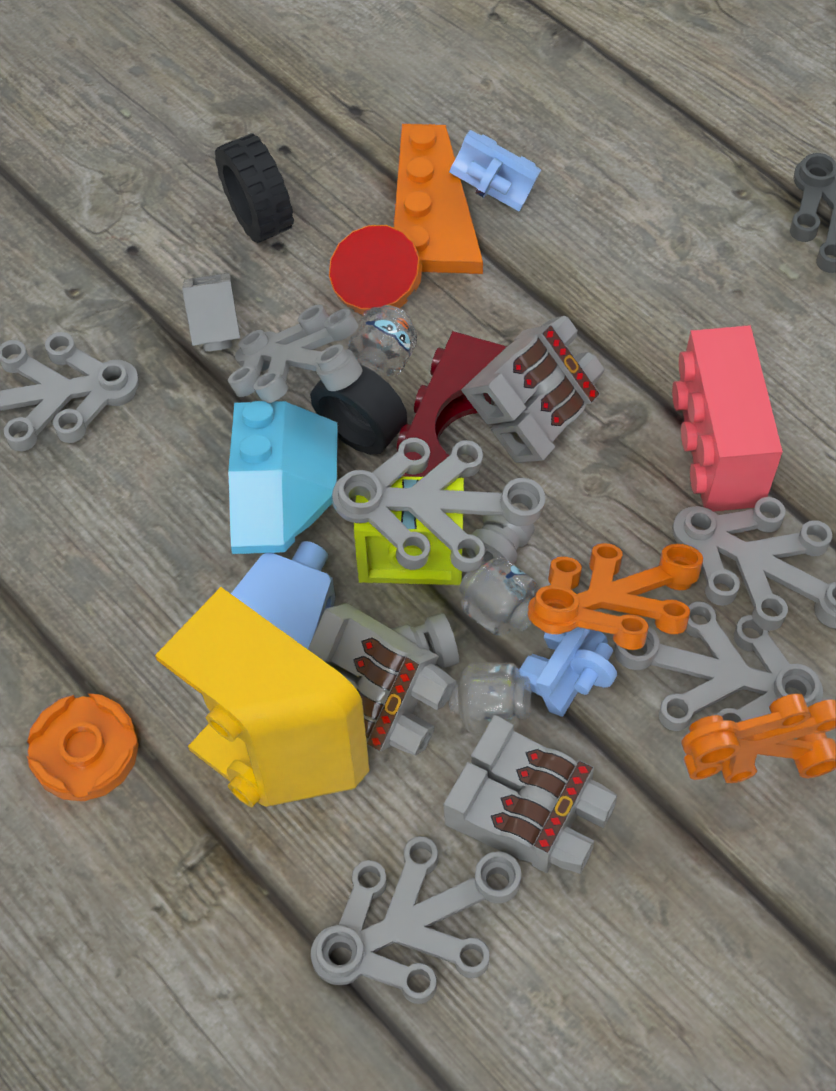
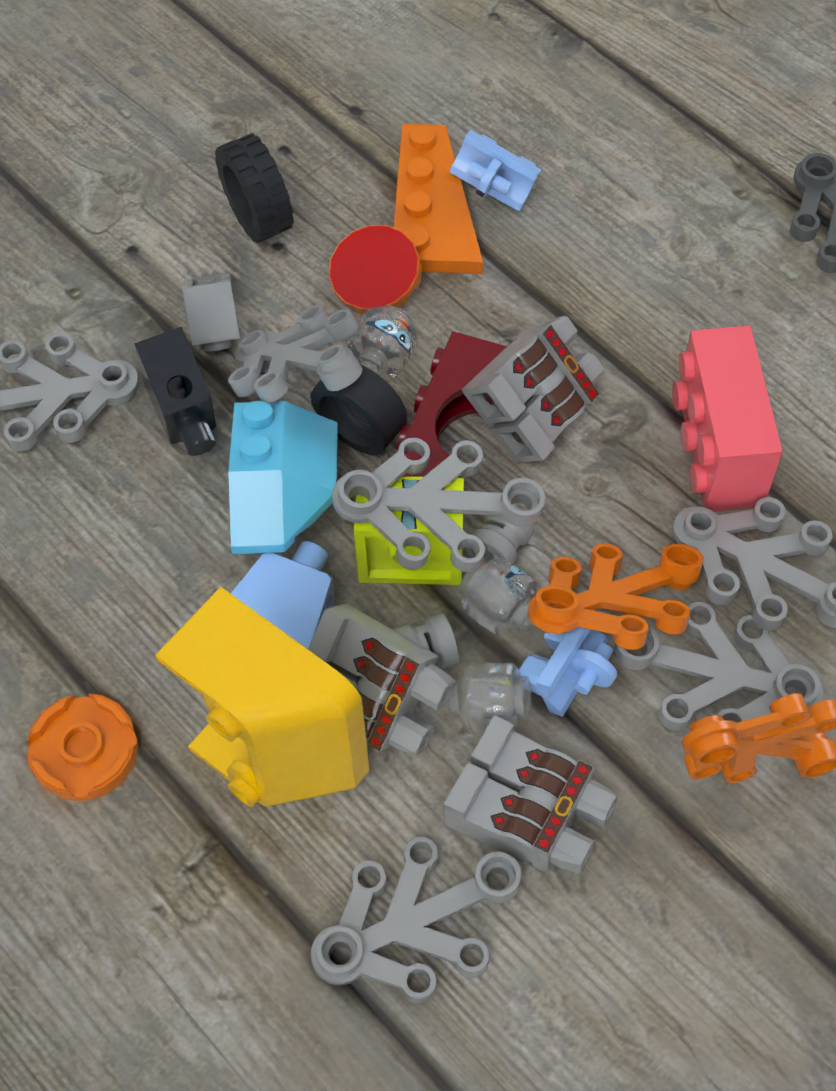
(177, 390): none -> black torso

